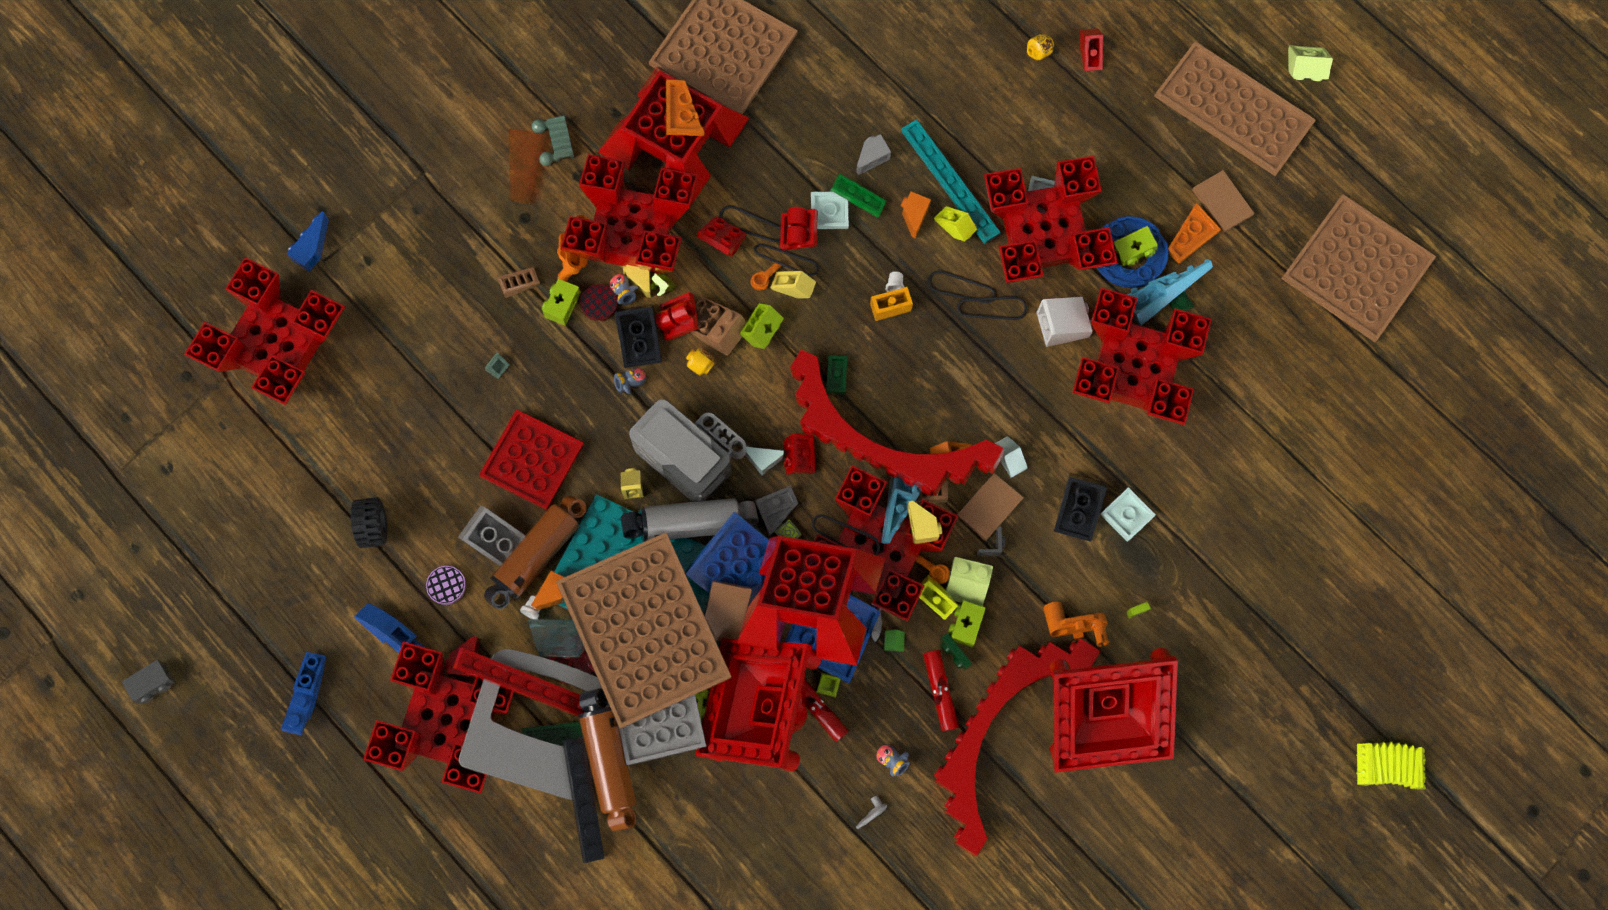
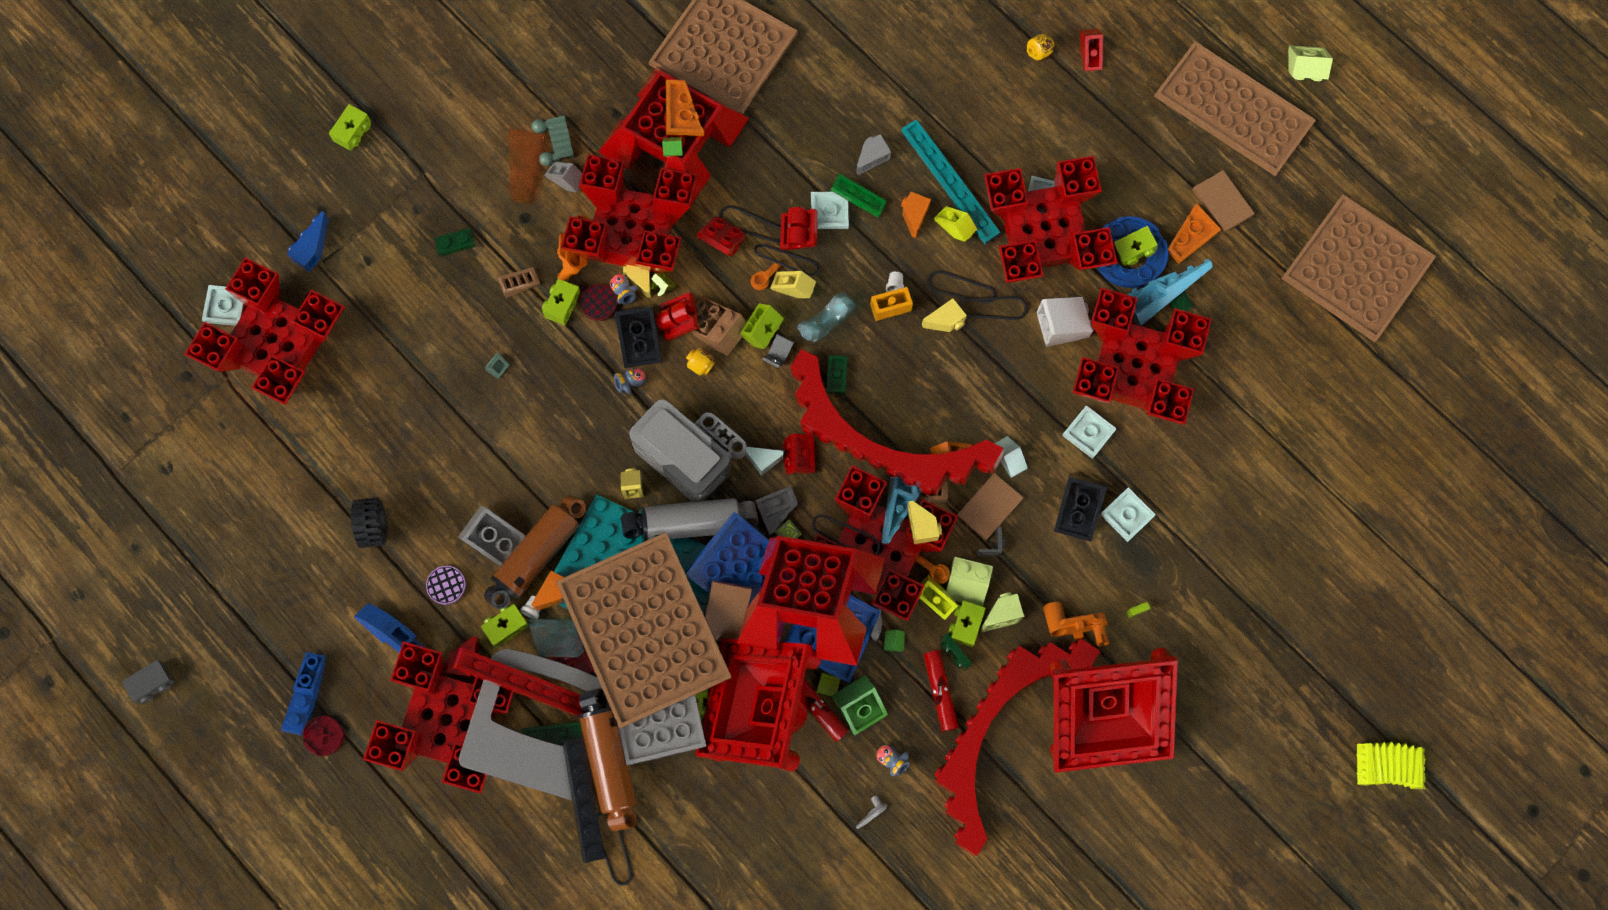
(221, 307): none -> light aqua plate
(323, 736): none -> dark red tile
(350, 127): none -> lime brick
(454, 242): none -> dark green plate
(514, 621): none -> lime brick
(531, 460): red plate -> none
(565, 175): none -> light grey slope
(626, 857): none -> black piece
(672, 146): none -> bright green slope
(779, 351): none -> bracket
(827, 319): none -> clear light blue arch
(859, 705): none -> bright green slope
(945, 318): none -> light yellow slope
(1003, 613): none -> yellowish green slope
(1089, 432): none -> light aqua plate

